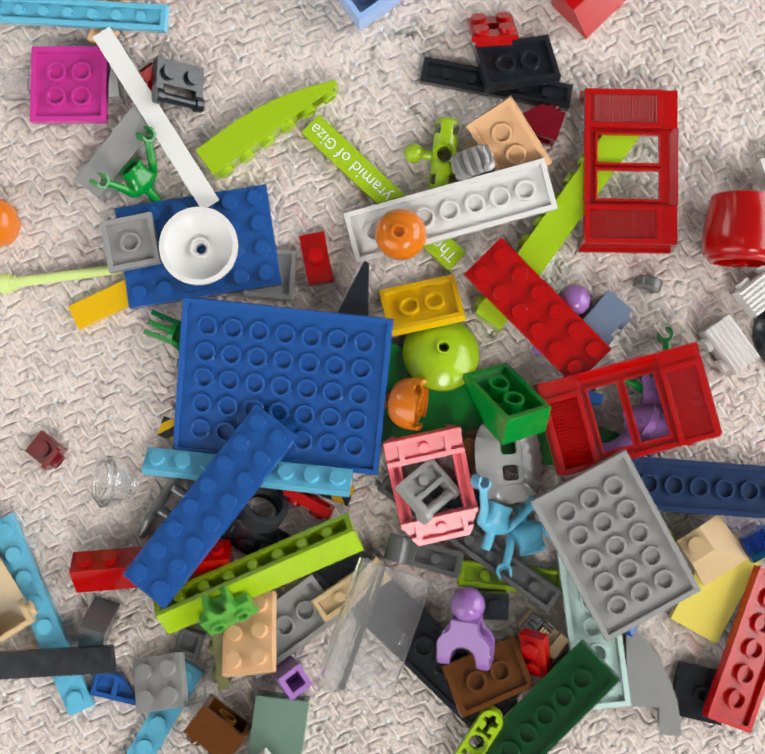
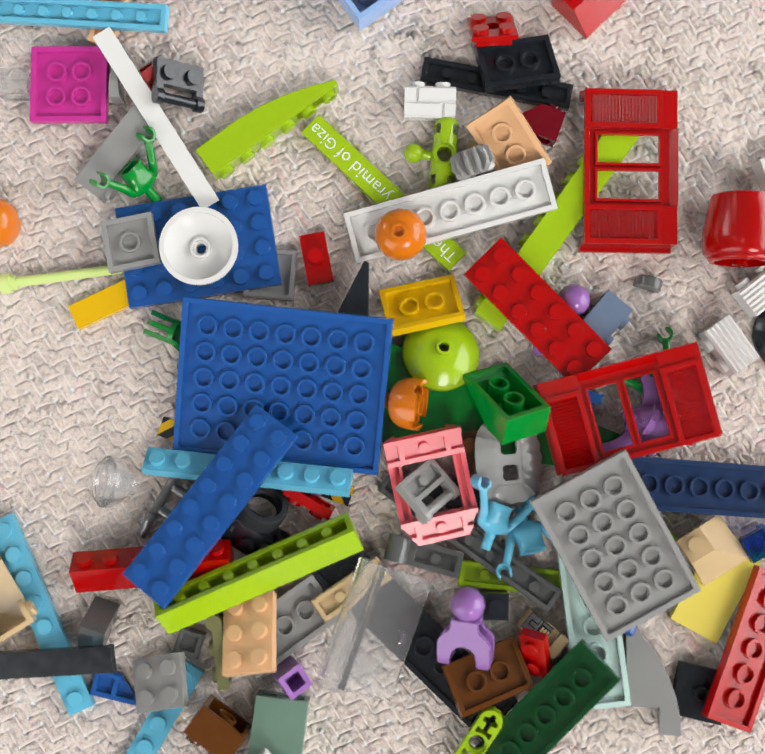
(46, 451): dark red bracket -> none
(225, 610): bright green plate -> none
(429, 102): none -> white brick

